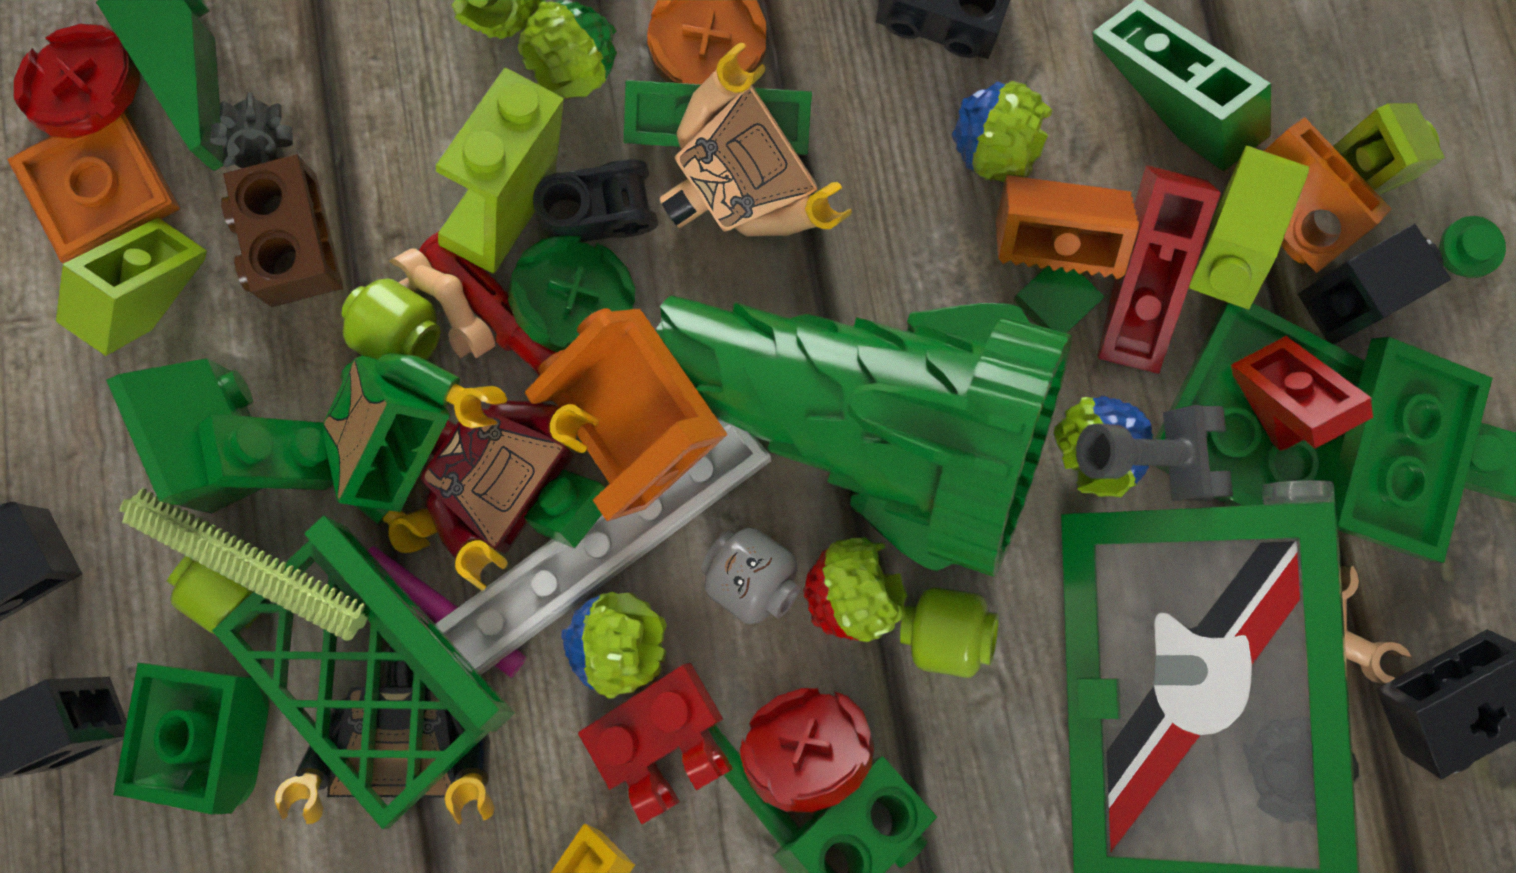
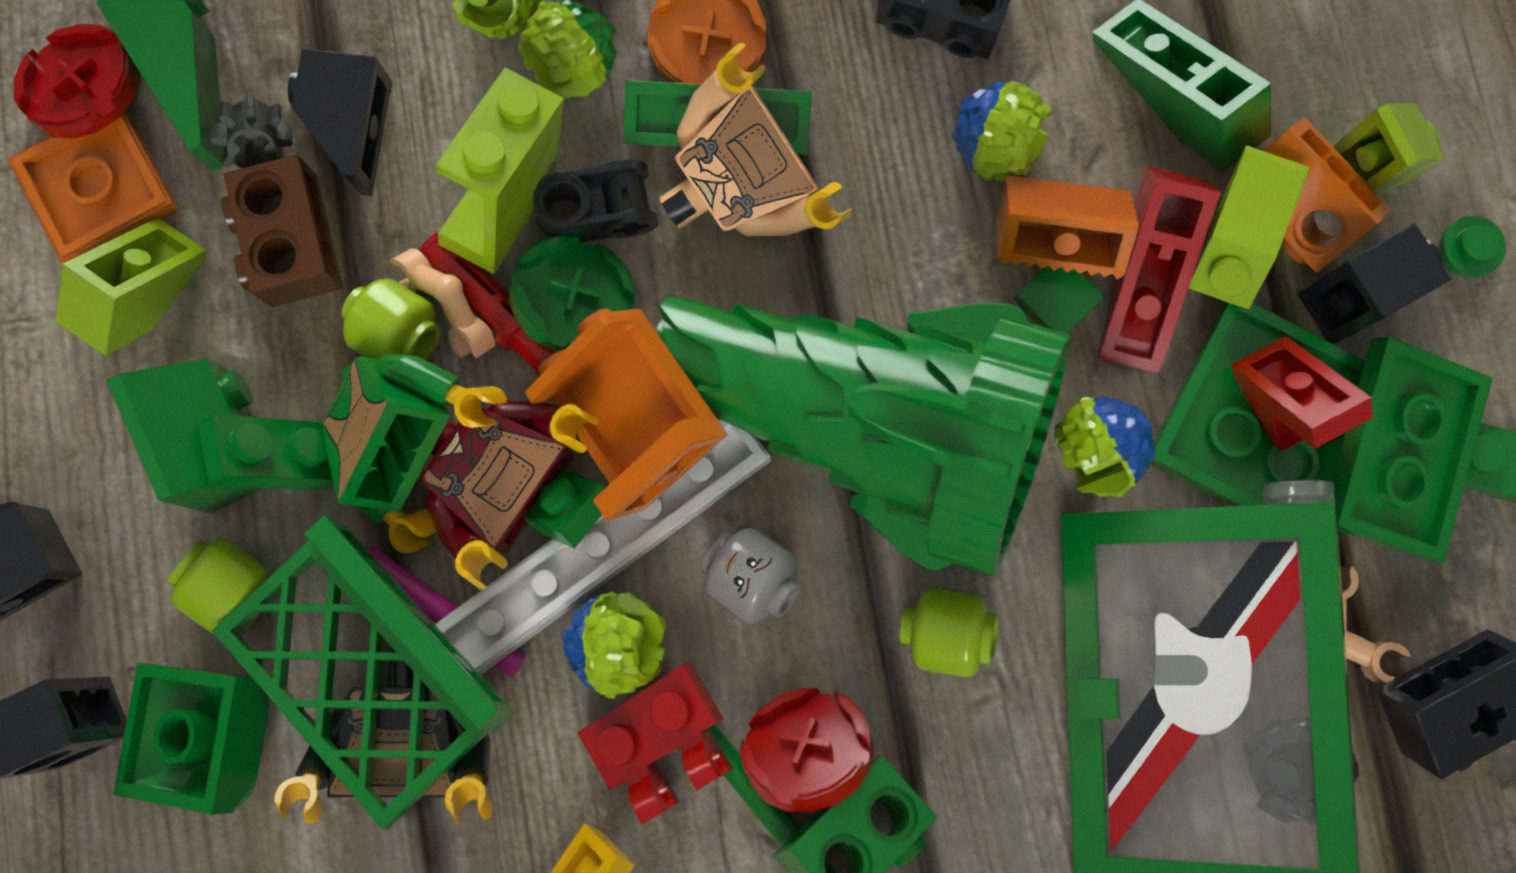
(242, 566): yellowish green axle -> none
(344, 108): none -> black slope
(851, 592): lime piece -> none
(1110, 452): dark grey bar -> none

